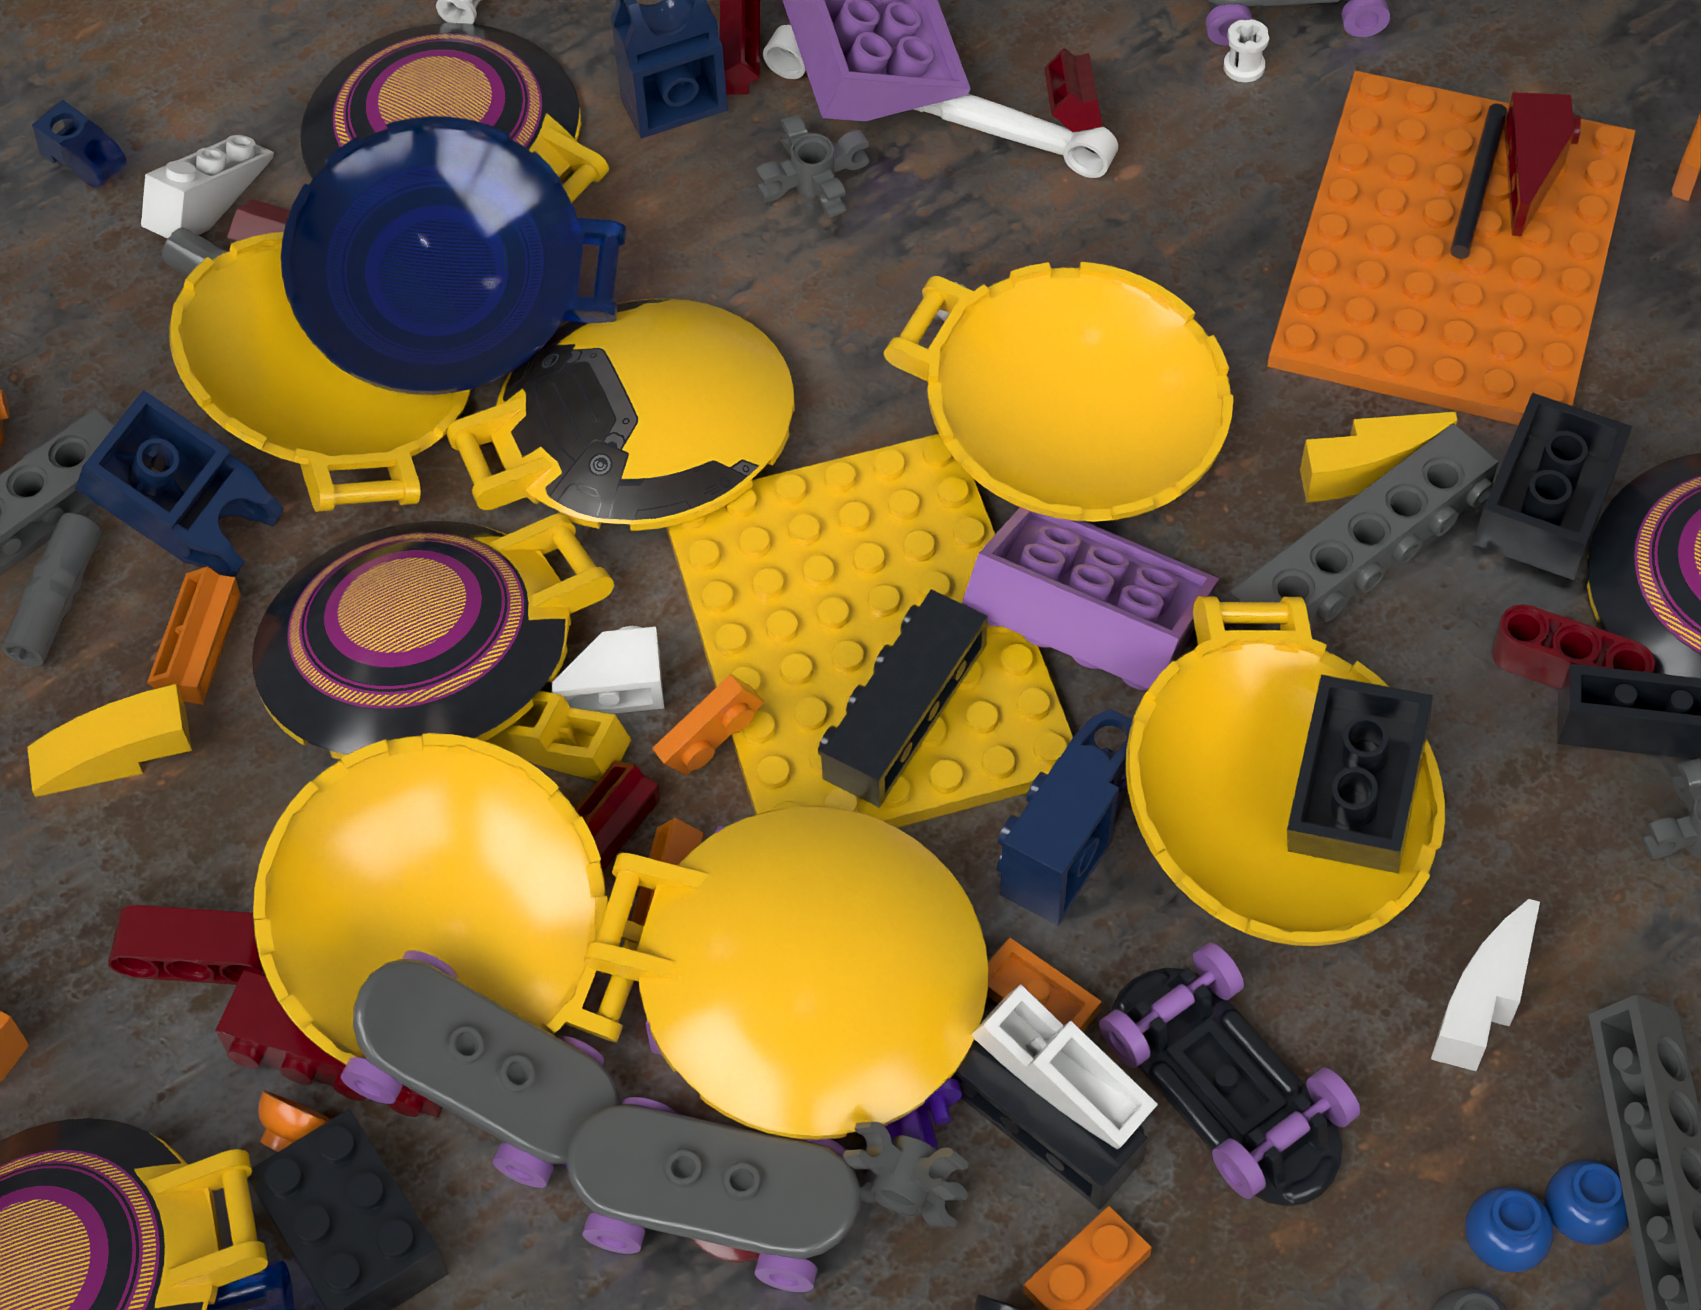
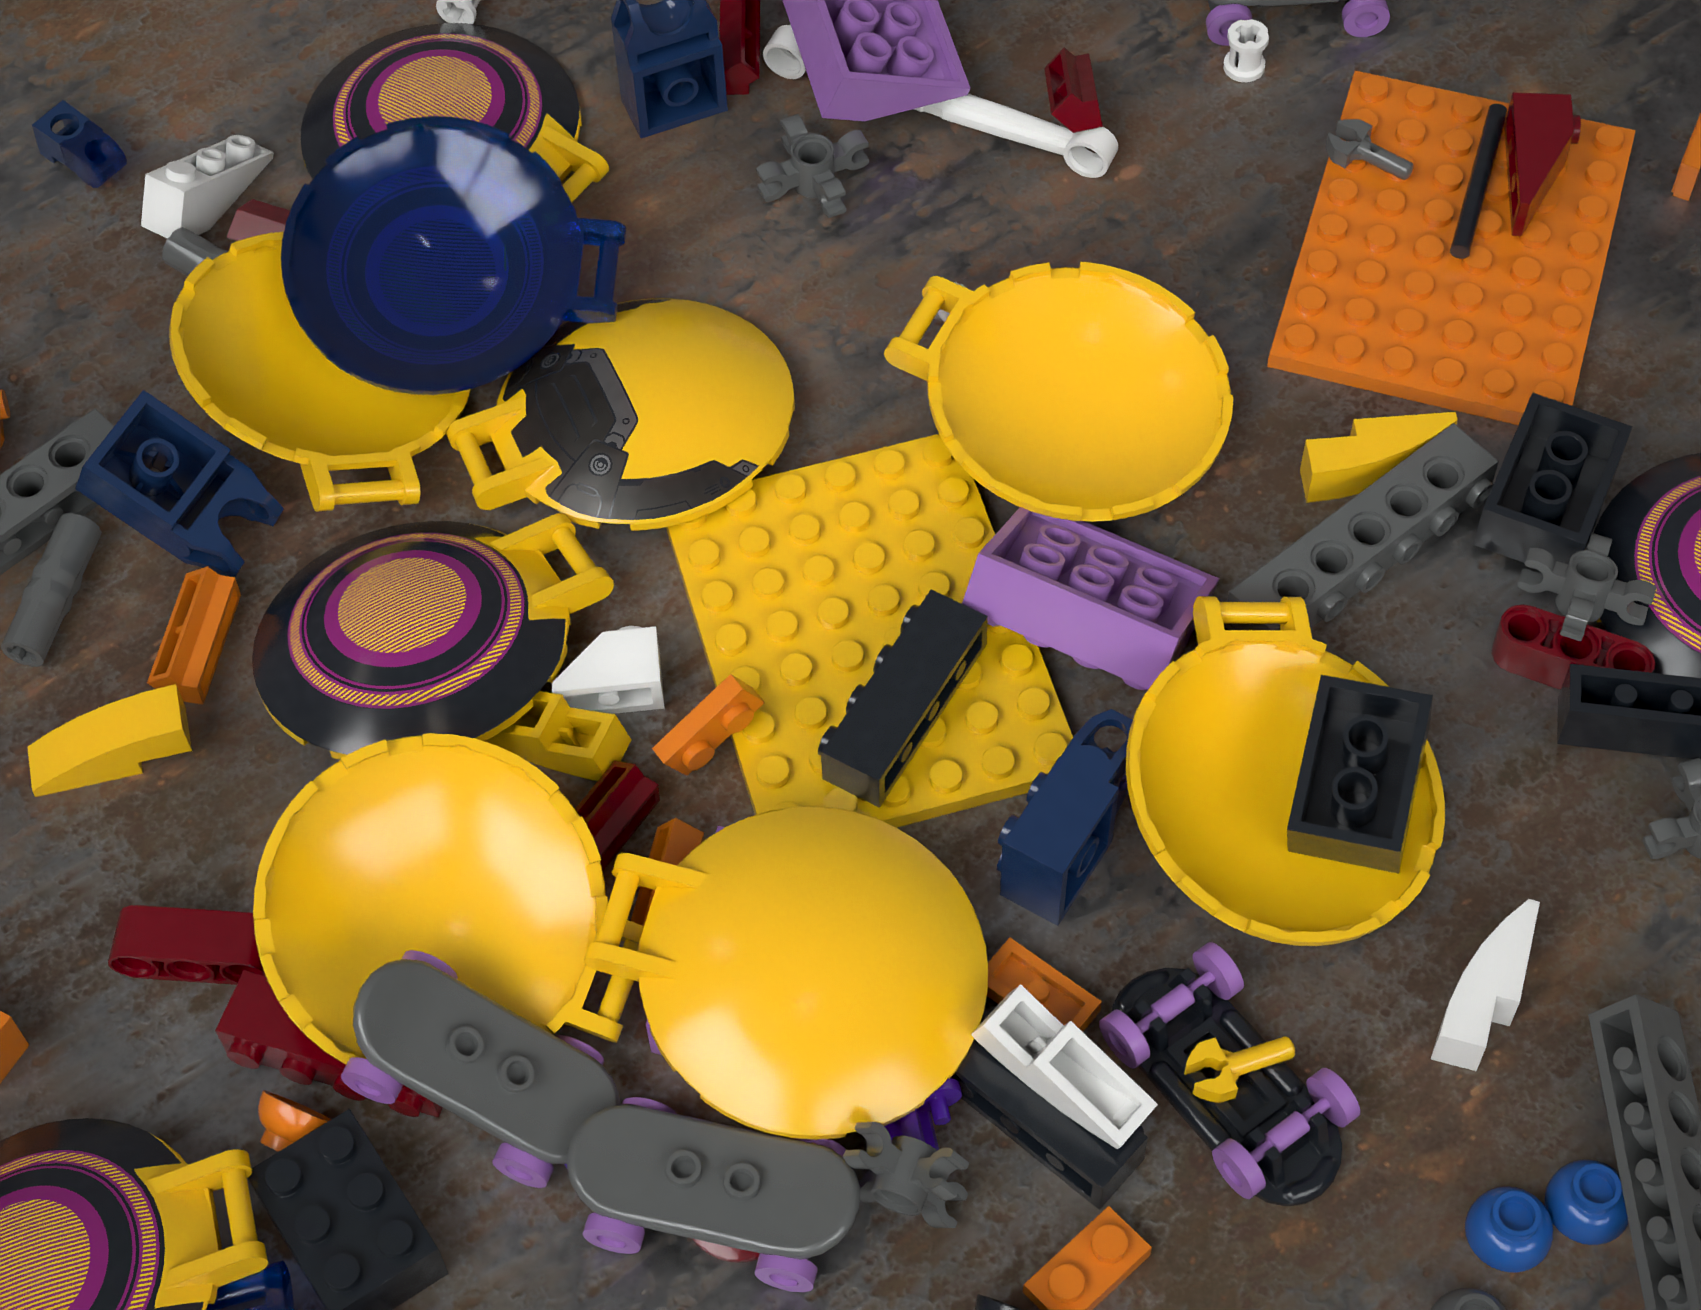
(1233, 1065): none -> yellow bar
(1361, 148): none -> dark grey bar
(1586, 586): none -> dark grey pin

